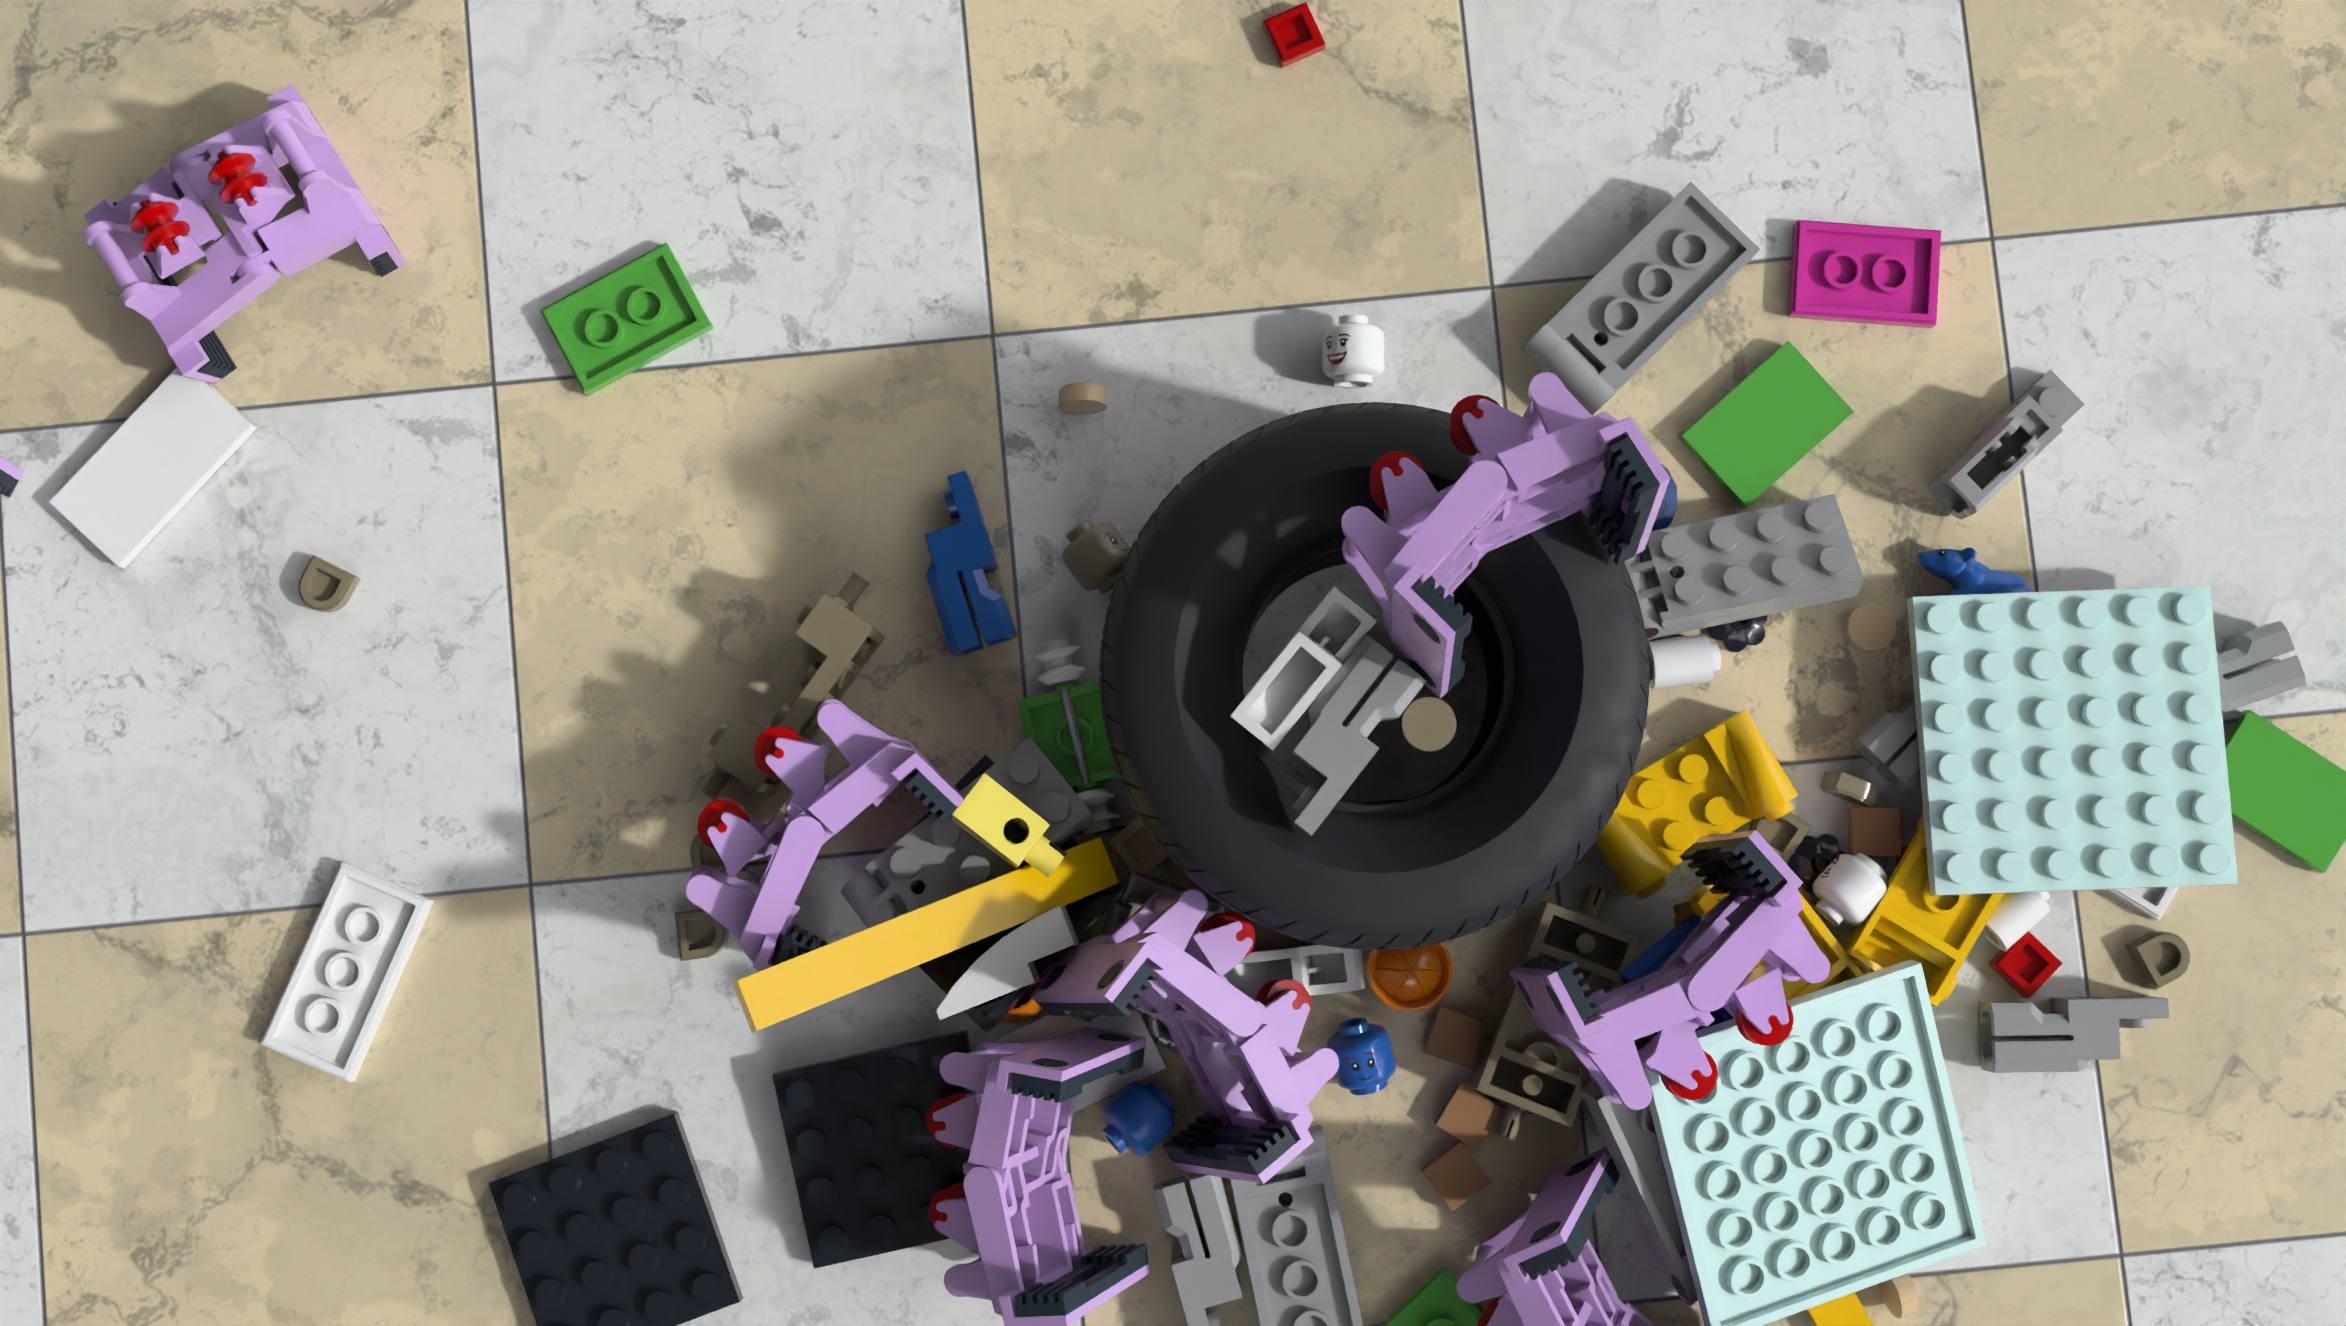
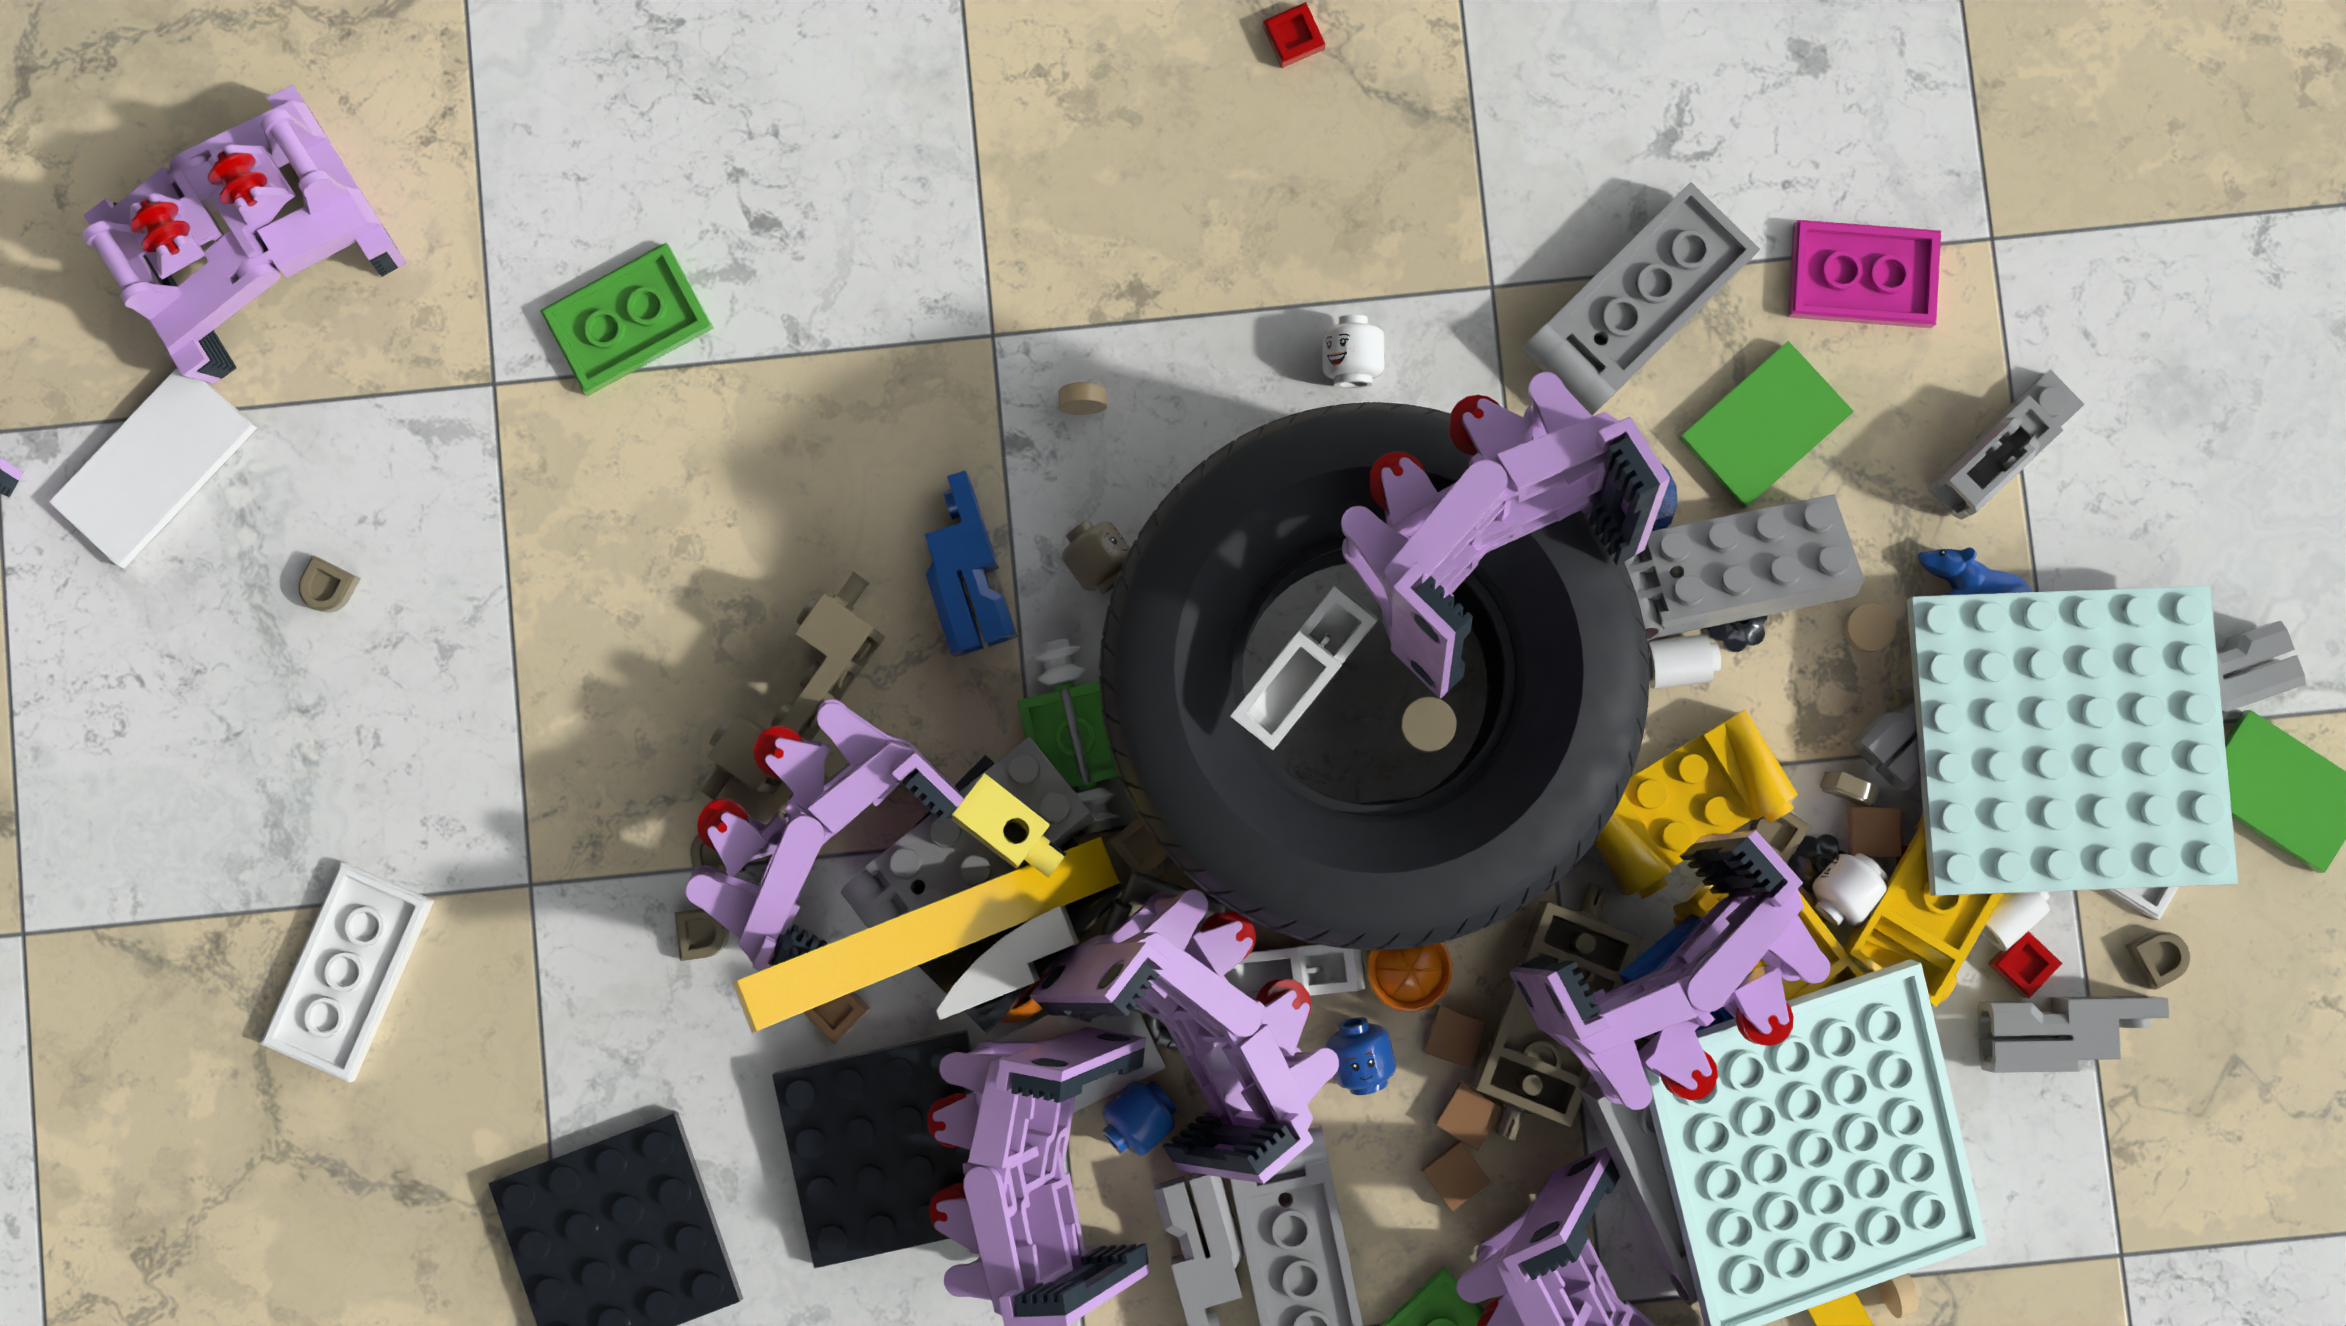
(838, 1016): none -> medium nougat tile
(1342, 751): light grey plate -> none

